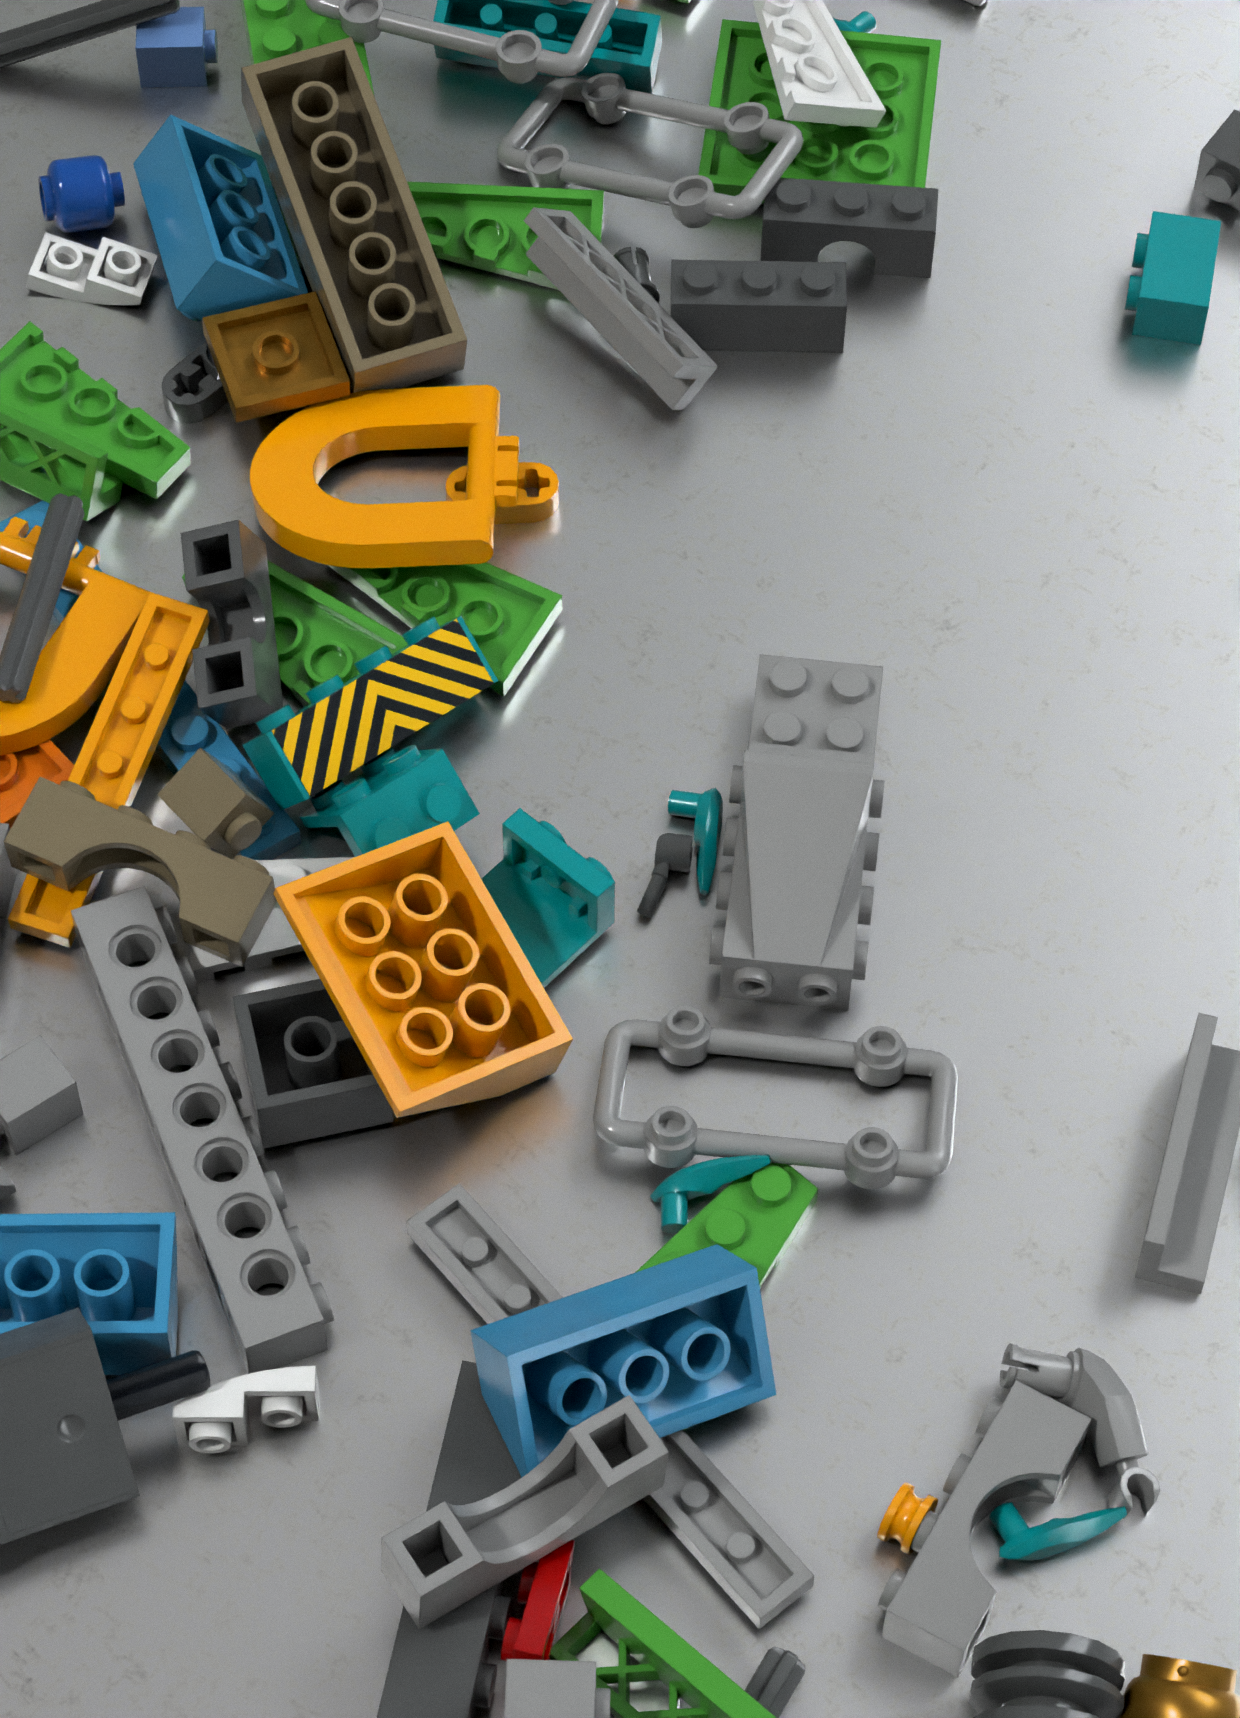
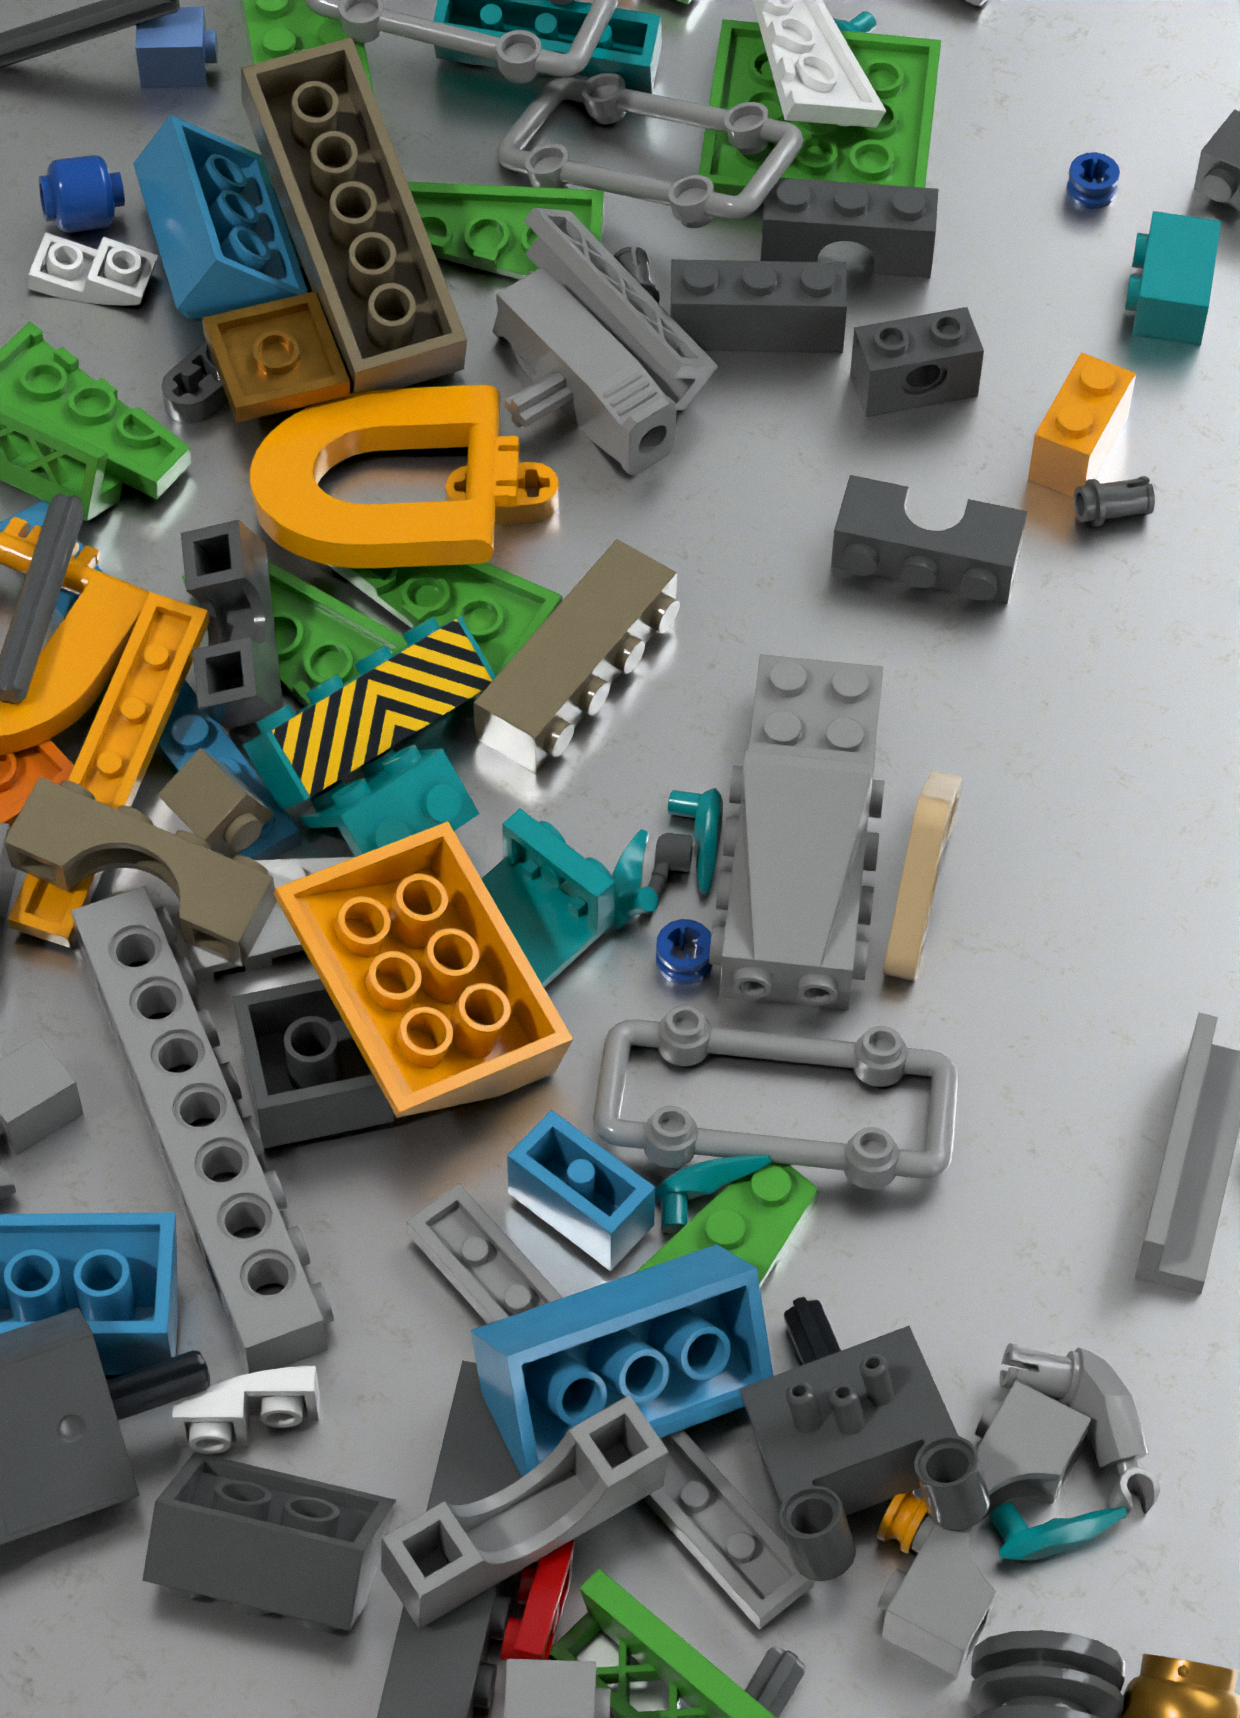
(267, 1541): none -> dark grey slope
(576, 656): none -> dark tan brick
(581, 1190): none -> dark azure brick
(582, 373): none -> light grey piece
(630, 896): none -> teal bar
(681, 933): none -> blue bush
(855, 1434): none -> dark grey piece
(916, 361): none -> dark grey brick
(927, 839): none -> tan beam
(968, 559): none -> dark grey arch
(1081, 424): none -> light orange brick
(1093, 194): none -> blue bush
(1113, 499): none -> dark grey pin

